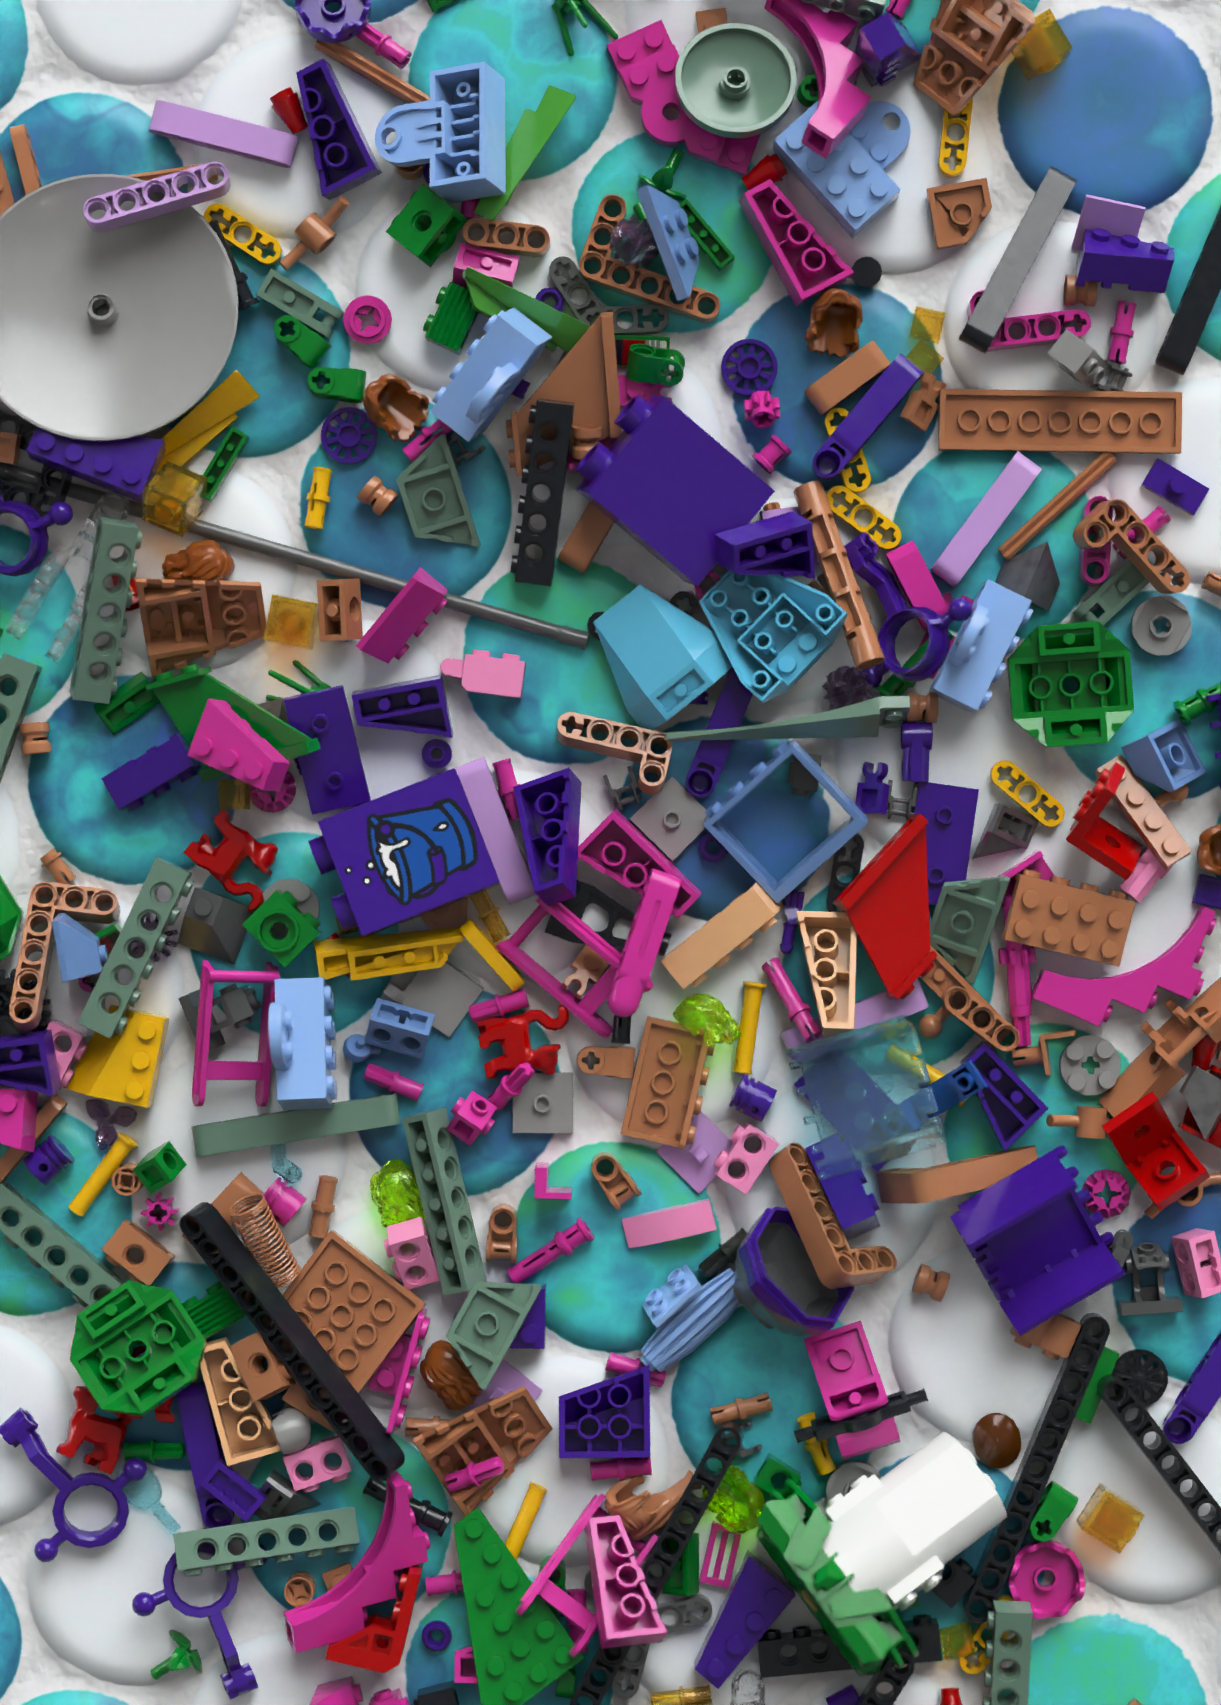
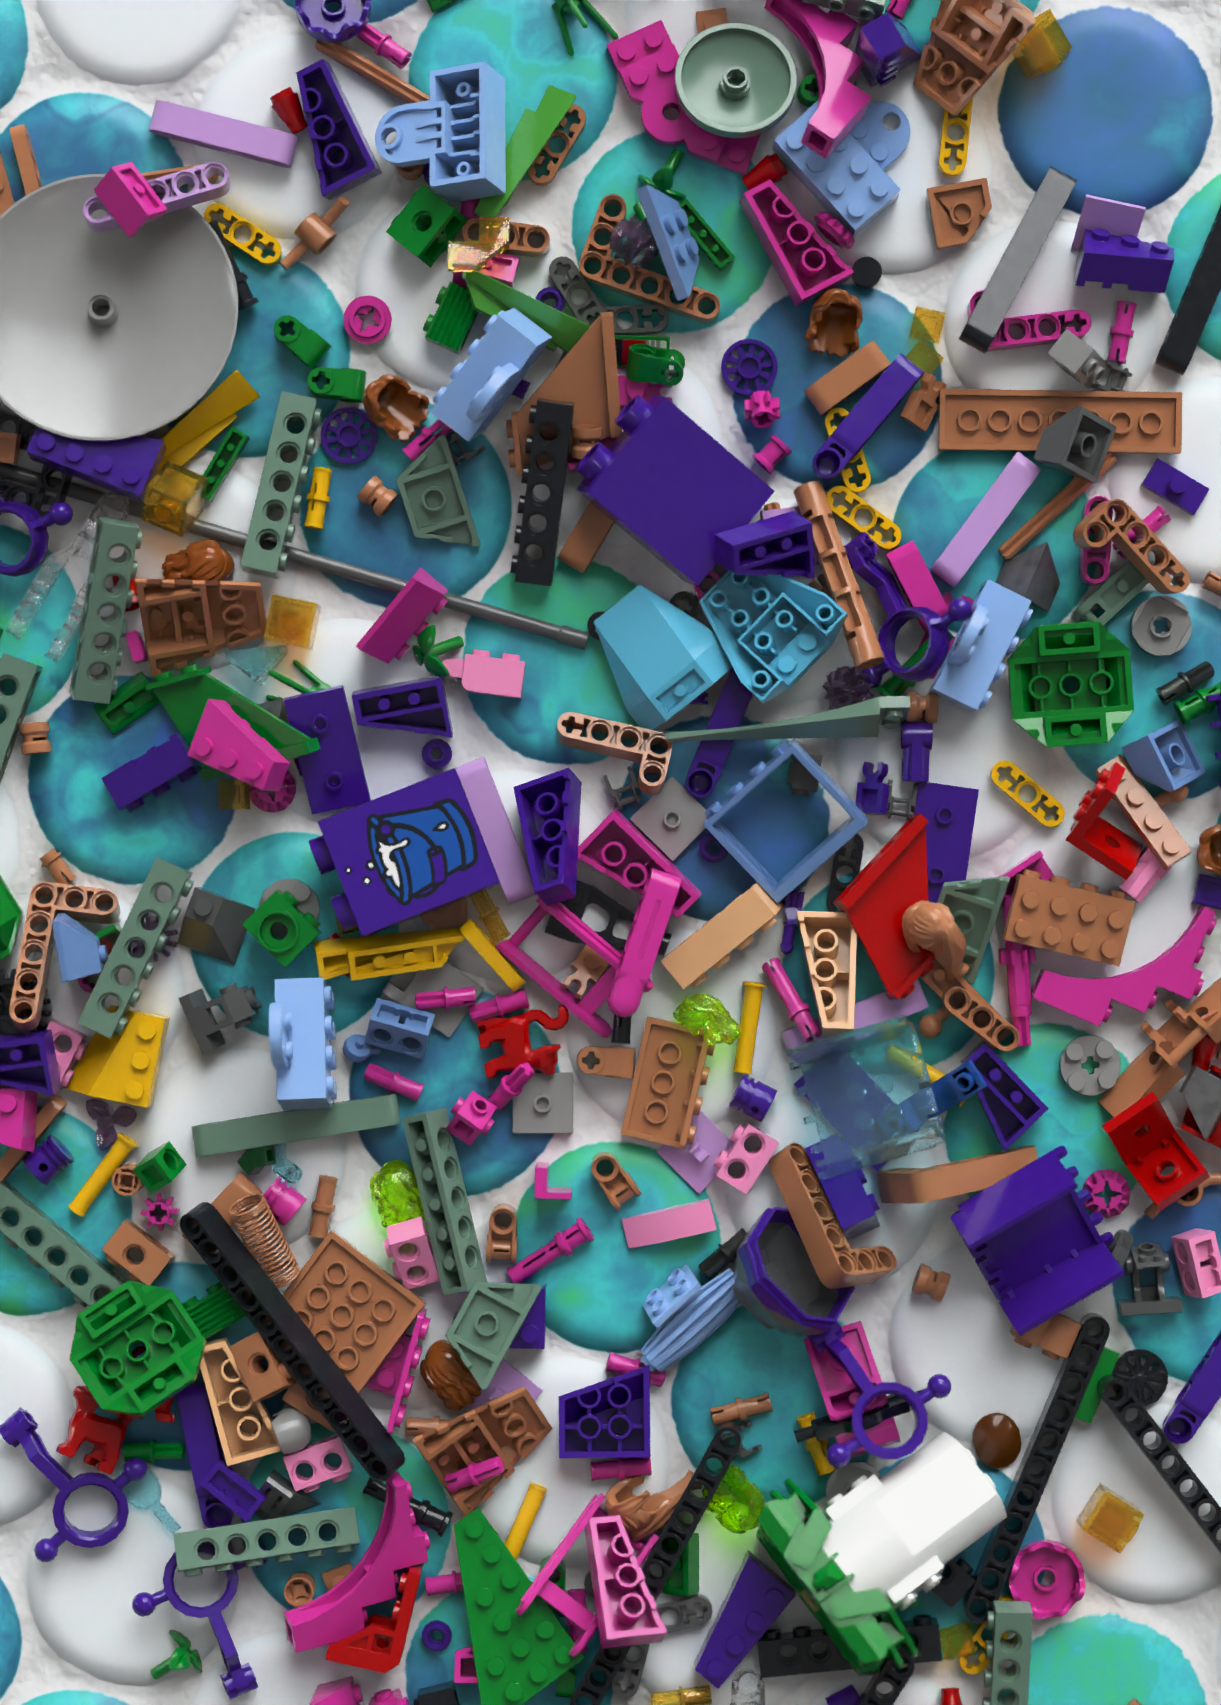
(129, 198): none -> dark pink panel
(136, 647): none -> dark pink tile
(230, 854): red animal -> none
(232, 1070): dark pink piece -> none
(256, 1159): none -> dark green piece
(257, 661): none -> clear light blue slope
(290, 409): none -> sand green brick
(298, 303): sand green plate -> none
(339, 609): nougat brick -> none
(428, 651): none -> green plant
(447, 998): none -> dark pink axle
(473, 255): none -> clear yellow tile
(507, 781): dark pink pin -> none
(552, 169): none -> nougat beam
(714, 1580): dark pink tile -> none
(772, 1466): green brick -> none
(834, 230): none -> dark pink gear
(840, 1454): none -> dark purple piece
(934, 929): none -> nougat hair
(1005, 831): flat silver slope -> none
(1040, 1053): nougat bracket -> none
(1053, 1508): green piece -> none
(1076, 444): none -> dark grey slope
(1079, 294): nougat wheel -> none
(1087, 1121): nougat piece -> none
(1185, 682): none -> pearl dark grey axle

